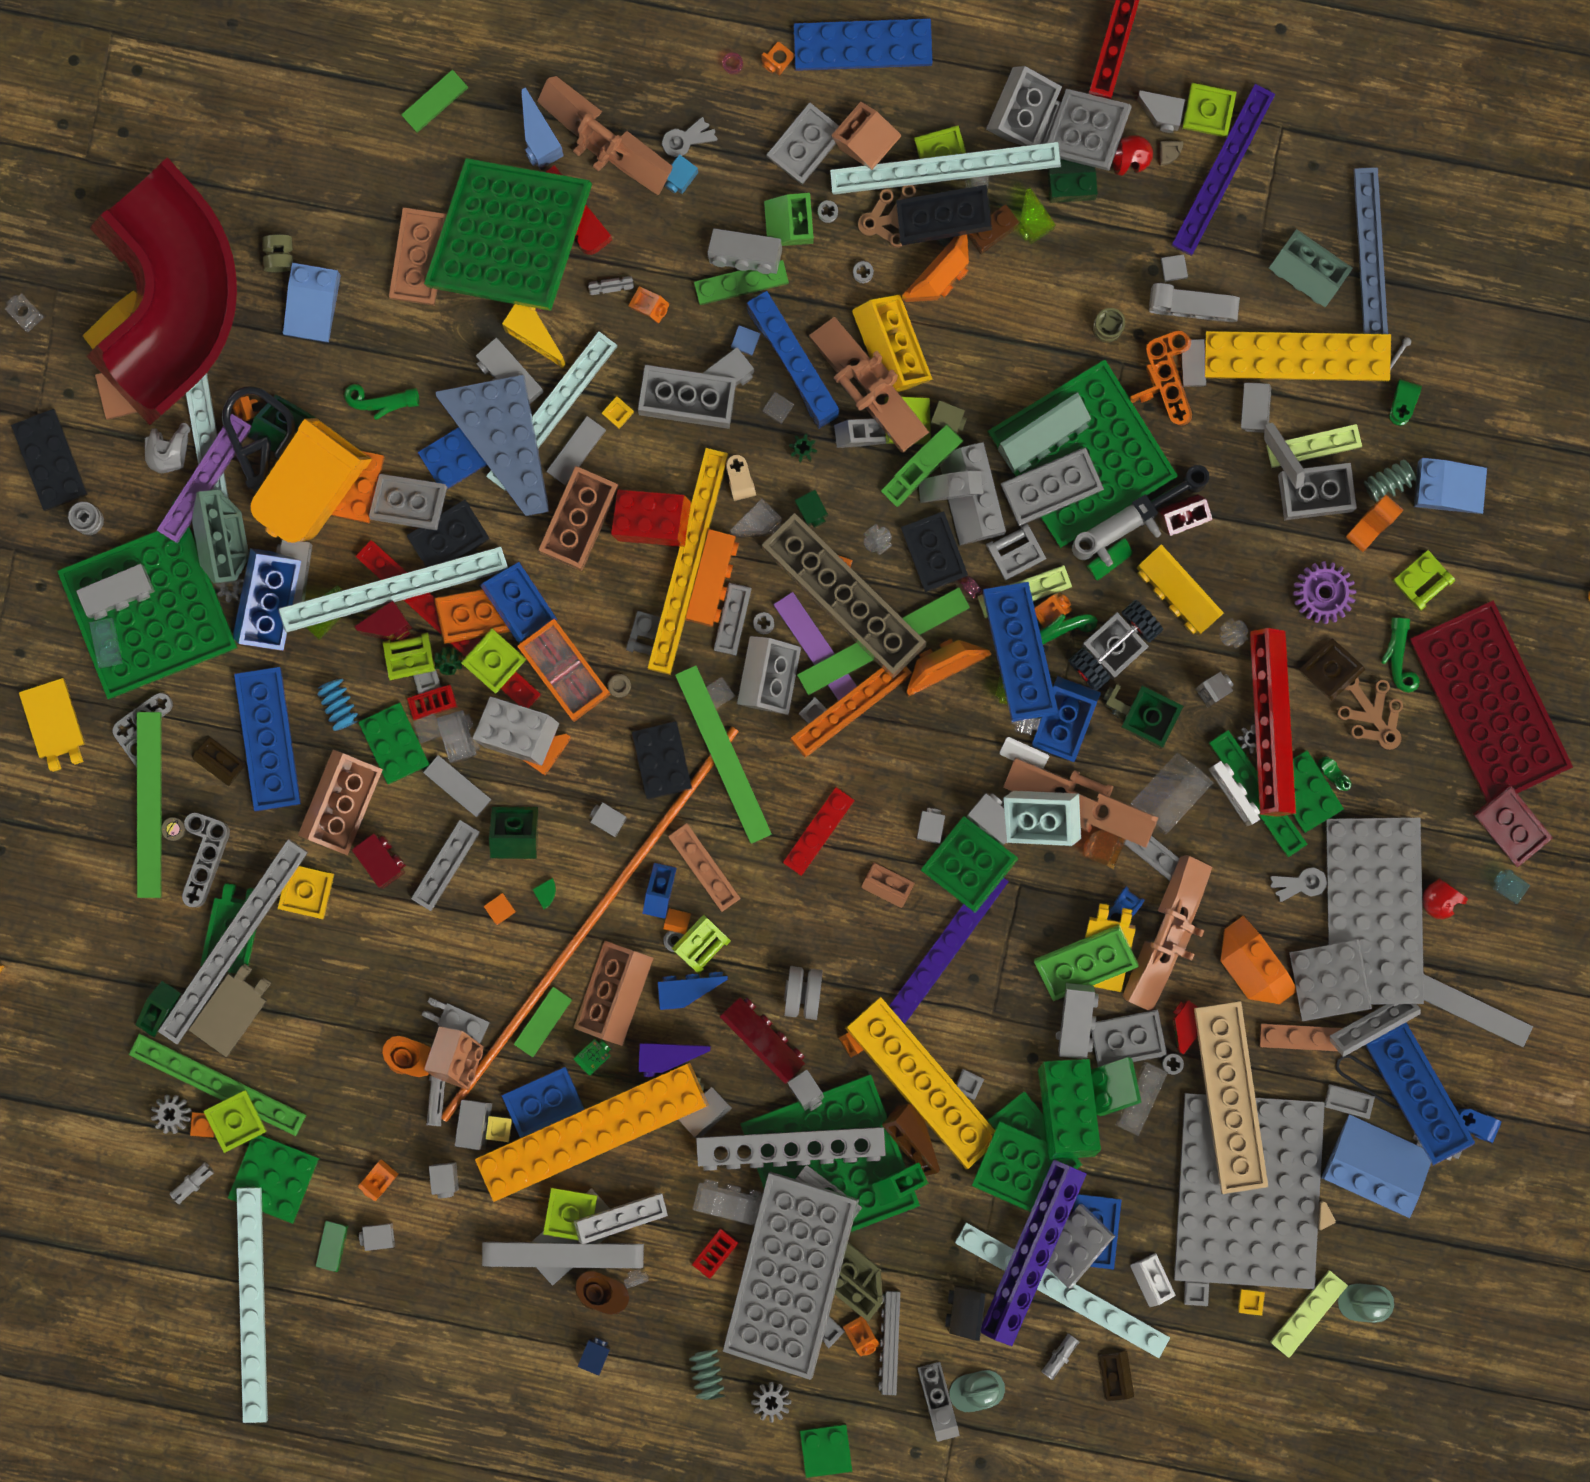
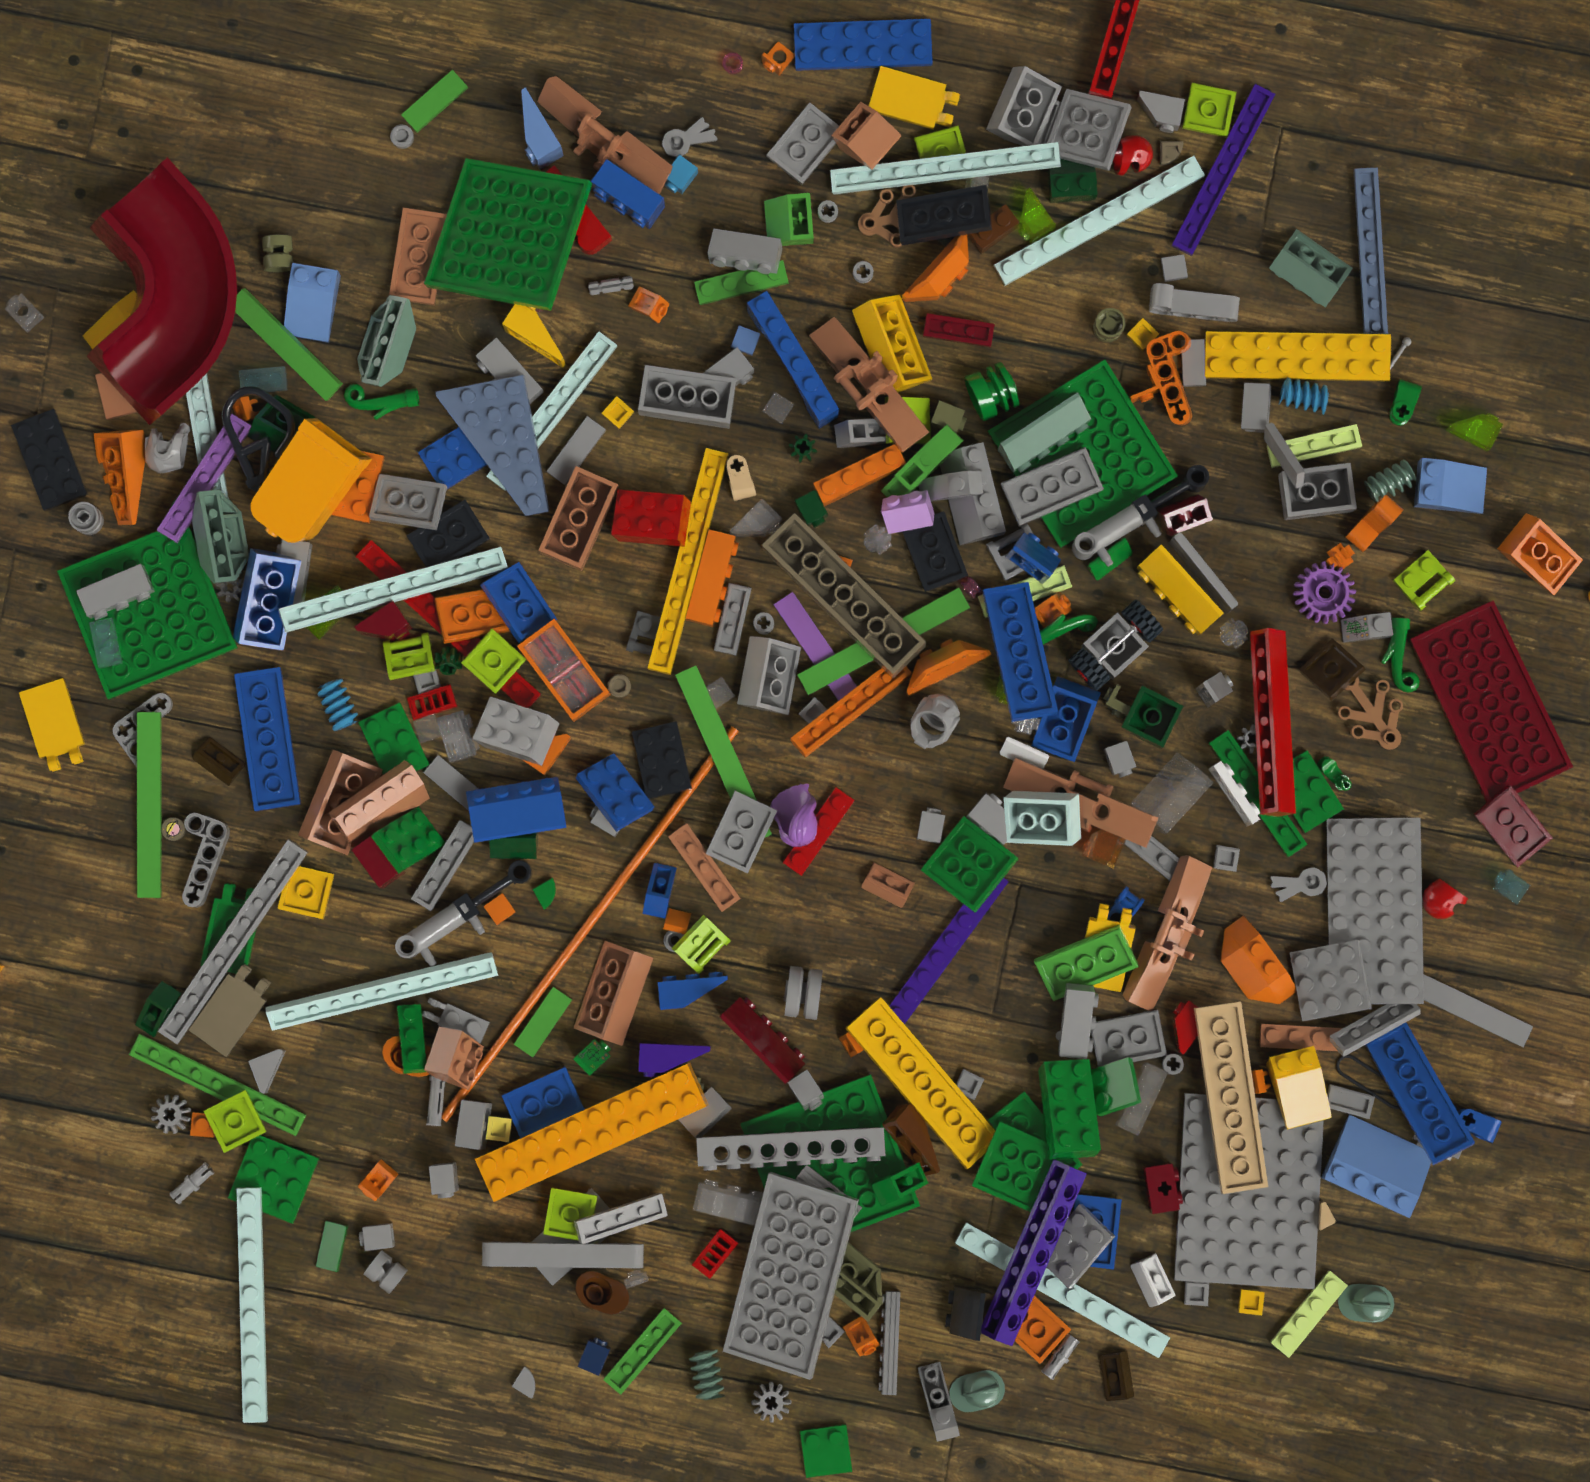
(124, 467): none -> orange wedge
(265, 1068): none -> light grey slope
(268, 379): none -> clear light blue plate
(286, 345): none -> bright green tile
(379, 803): none -> nougat slope
(381, 991): none -> light aqua plate
(385, 1272): none -> light grey wheel
(387, 341): none -> sand green wedge
(402, 136): none -> light grey tile
(408, 840): none -> green plate
(411, 1038): none -> green plate
(456, 914): none -> light grey piece
(516, 809): none -> blue slope
(525, 1383): none -> light grey tile
(614, 792): none -> blue plate
(627, 195): none -> blue brick
(642, 1351): none -> bright green plate
(741, 832): none -> light grey plate
(796, 815): none -> medium lavender piece
(859, 475): none -> orange brick
(907, 511): none -> lavender brick
(912, 98): none -> yellow tile
(940, 713): none -> light grey helmet
(958, 330): none -> dark red plate
(991, 391): none -> green wheel
(1034, 557): none -> blue slope
(1040, 1331): none -> orange plate
(1099, 220): none -> light aqua plate
(1120, 759): none -> light grey brick
(1142, 334): none -> yellow plate
(1157, 1200): none -> dark red brick
(1203, 572): none -> light grey tile
(1226, 858): none -> light grey tile
(1259, 1082): none -> orange tile
(1299, 1087): none -> slope
(1304, 395): none -> dark azure piece
(1340, 556): none -> orange gear
(1367, 627): none -> light grey slope
(1477, 430): none -> clear neon green slope
(1540, 553): none -> orange slope

